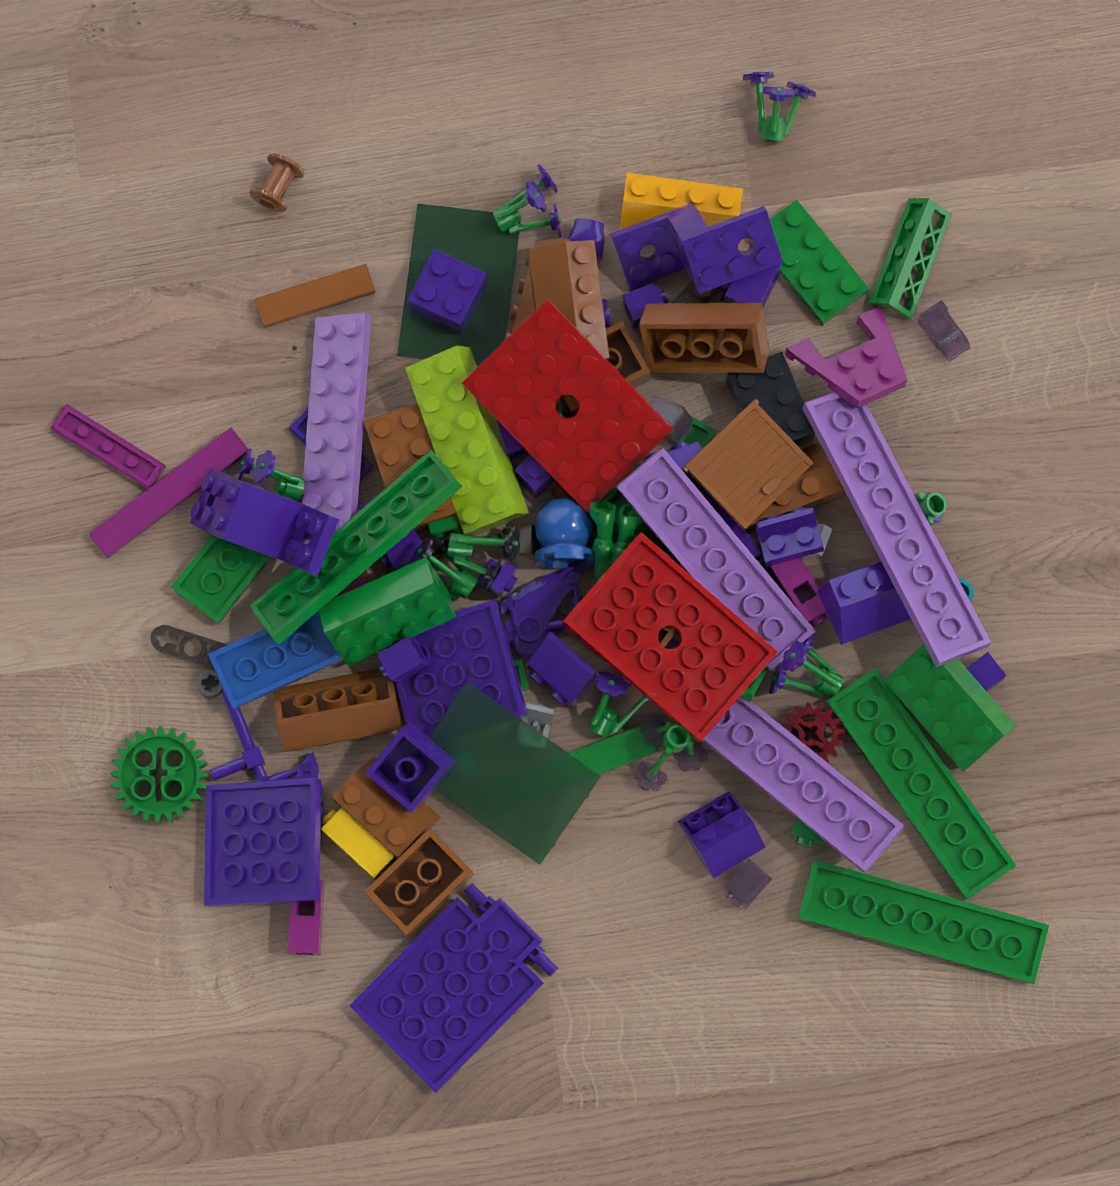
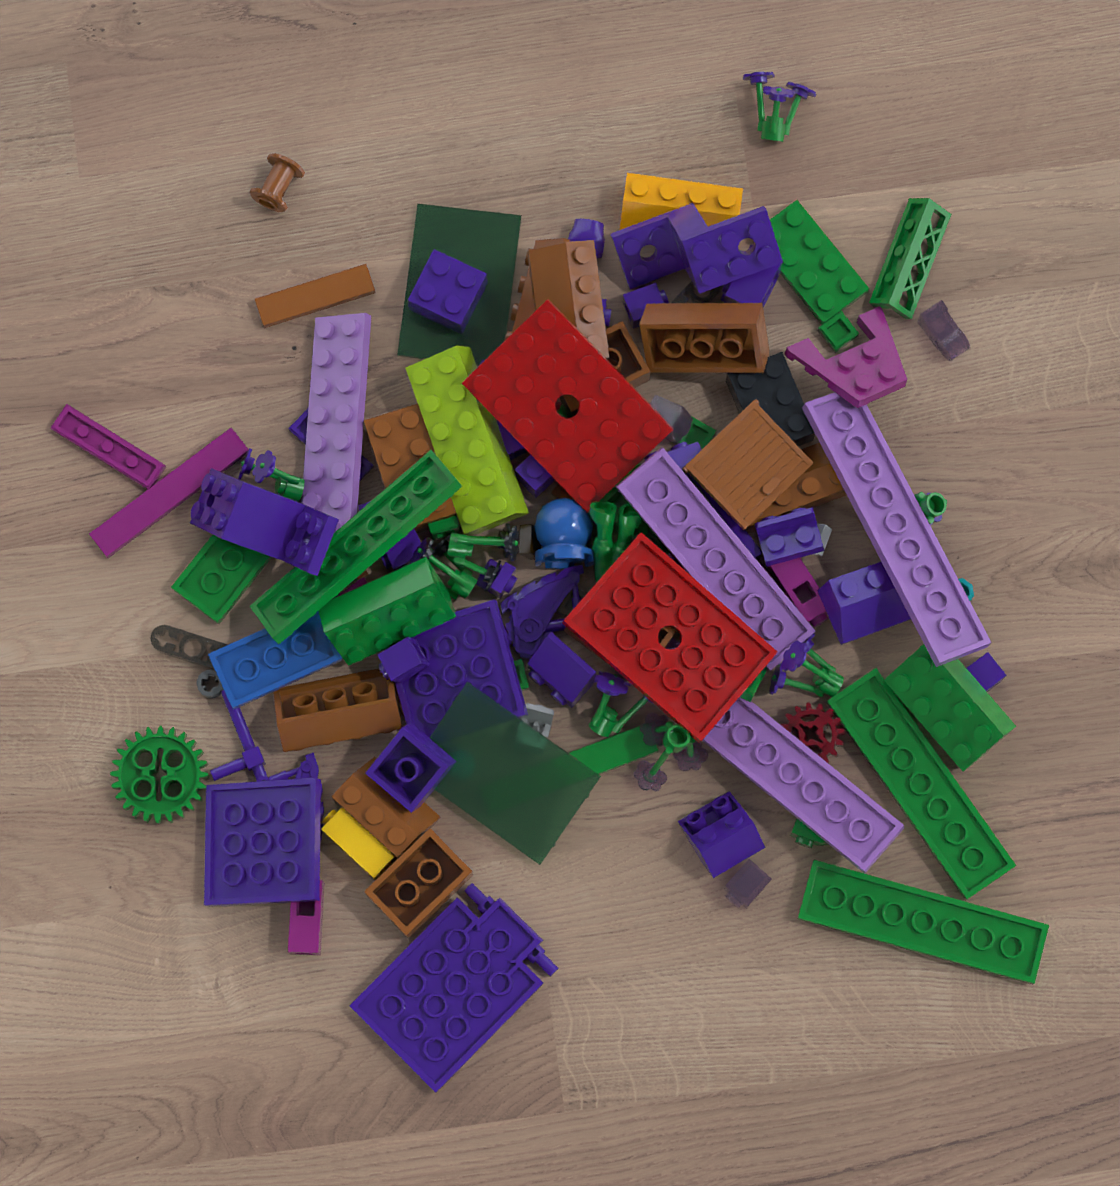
(509, 215): plant -> none
(838, 331): none -> green tile

